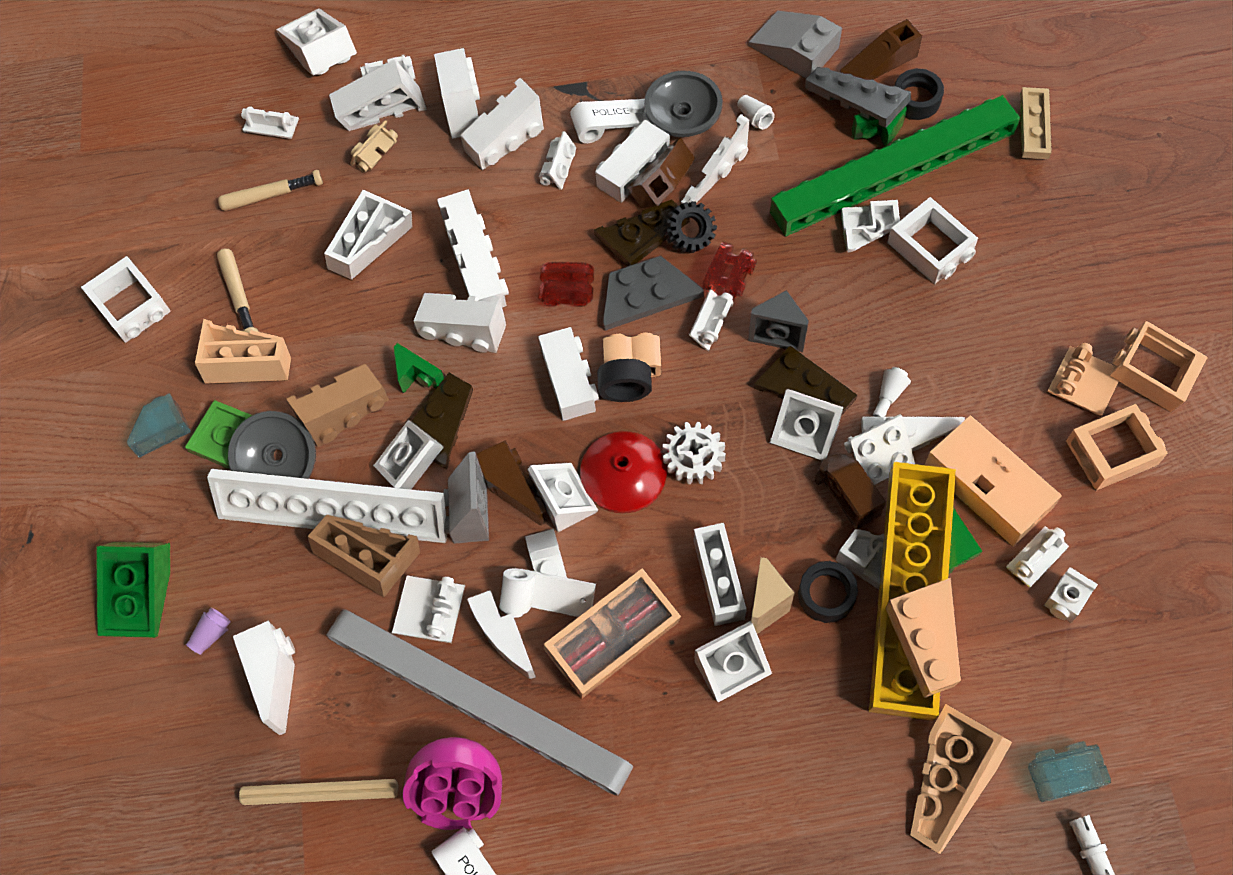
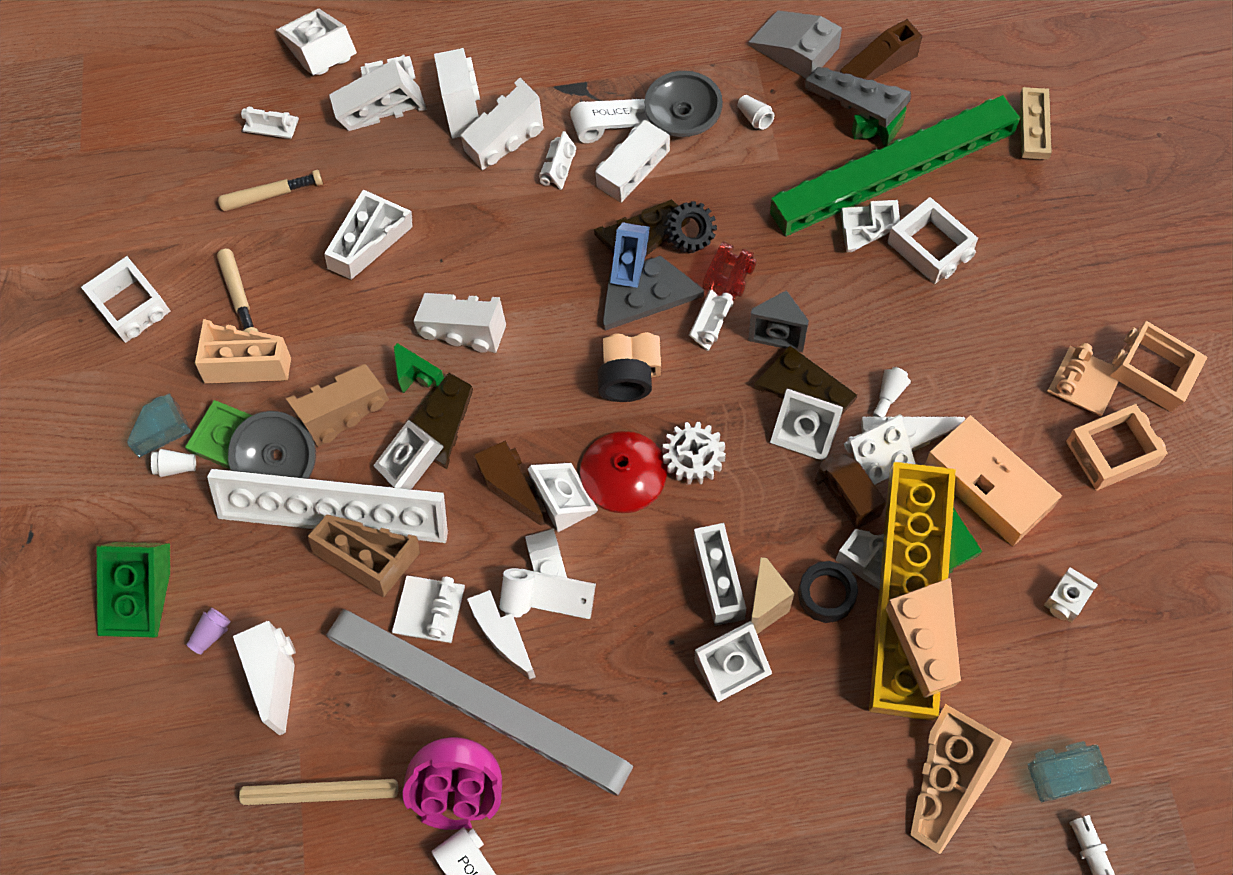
(170, 462): none -> white cone
(379, 139): tan hinge -> none
(467, 502): light grey slope -> none
(472, 247): white wedge -> none
(566, 283): clear red brick -> none
(568, 373): white brick -> none
(611, 633): clear brick -> none
(629, 254): none -> medium blue slope
(662, 175): reddish brown slope -> none
(722, 160): white wing -> none
(926, 80): black tyre -> none
(1038, 555): white hinge -> none

